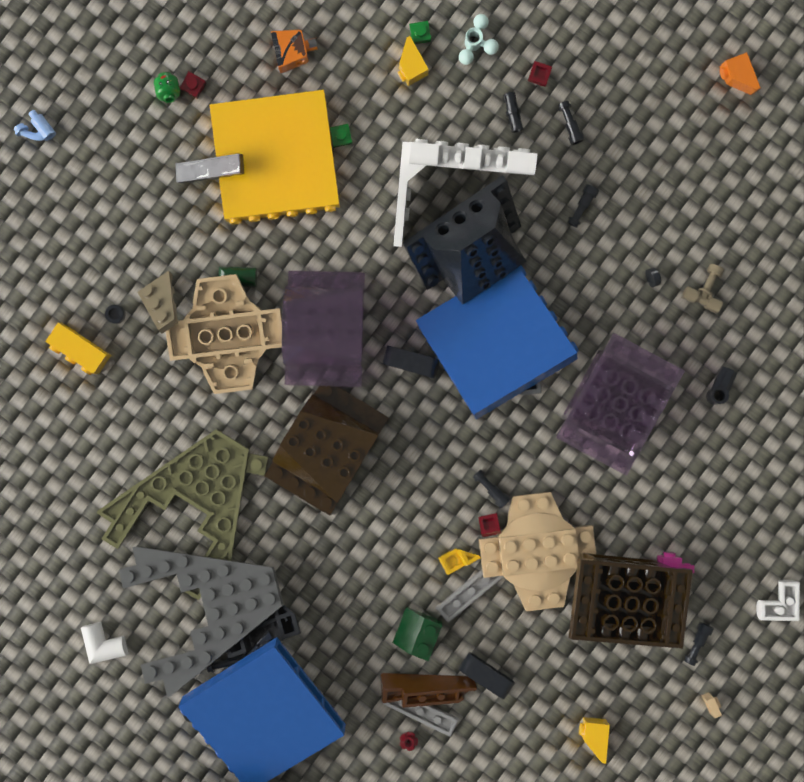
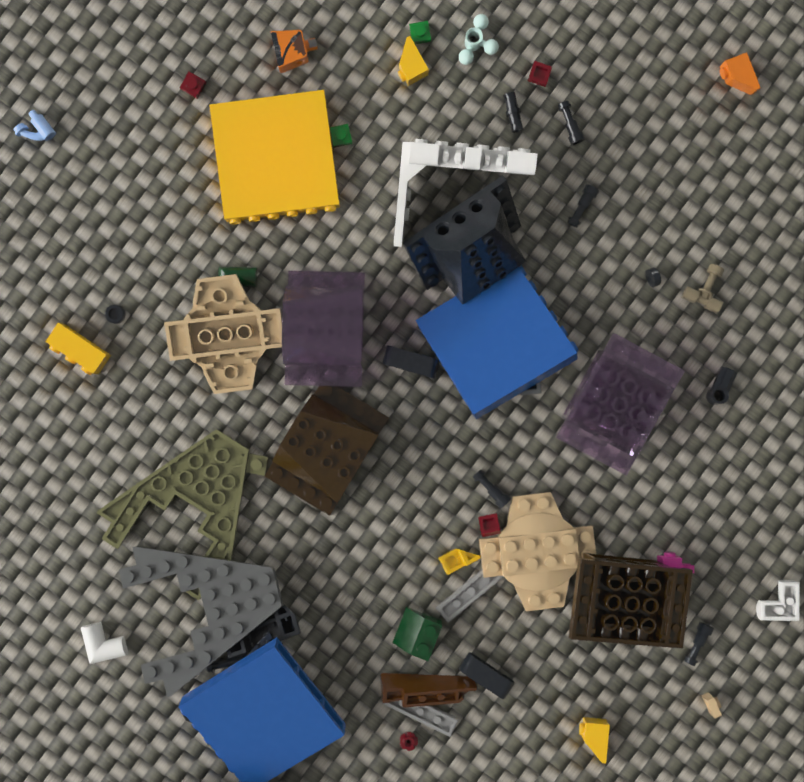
(160, 302): dark tan wing -> none
(167, 87): green head -> none
(209, 168): tile -> none

